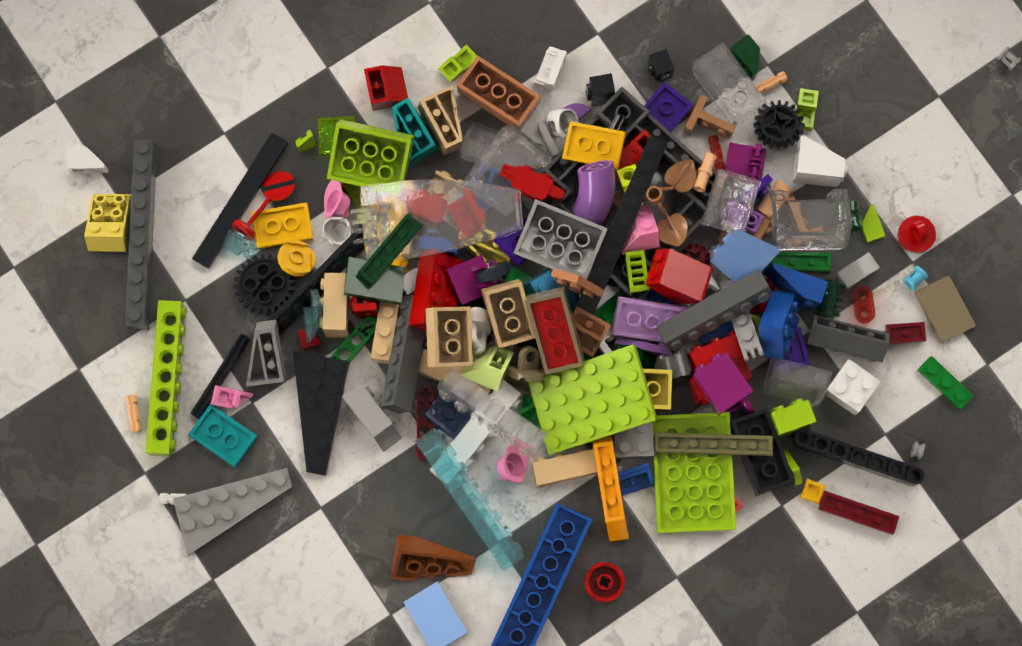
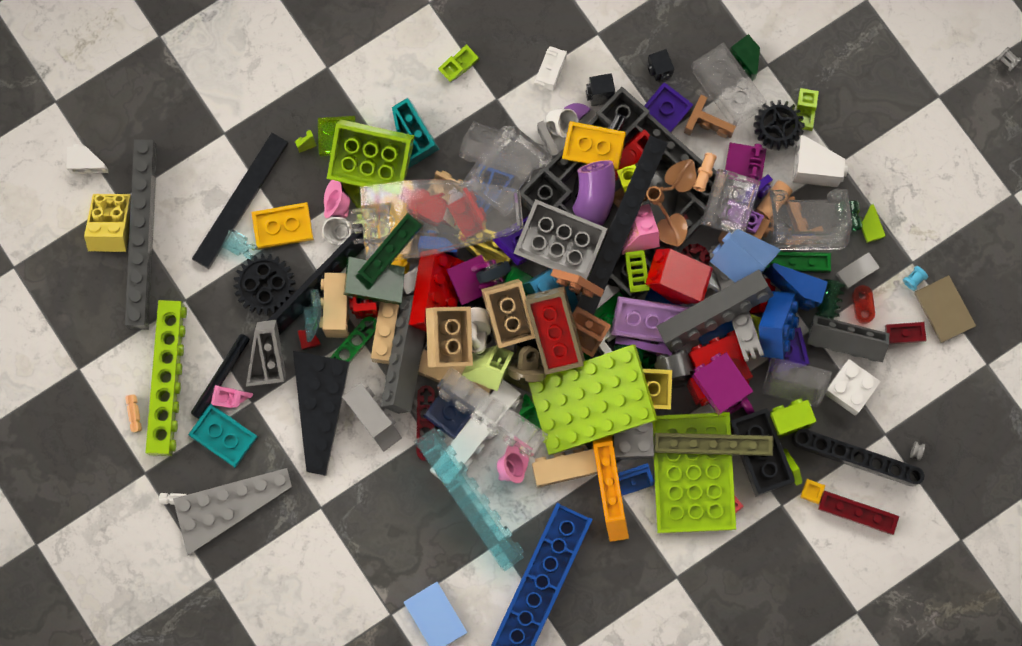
(276, 188): red piece -> none
(296, 258): yellow tile -> none
(385, 86): red slope -> none
(421, 558): dark orange wedge -> none
(442, 119): tan wedge -> none
(498, 93): nougat brick -> none
(531, 183): red hinge -> none
(610, 572): red brick -> none
(716, 150): clear red axle -> none
(772, 82): light nougat axle -> none
(916, 234): red tile -> none
(945, 383): green plate -> none

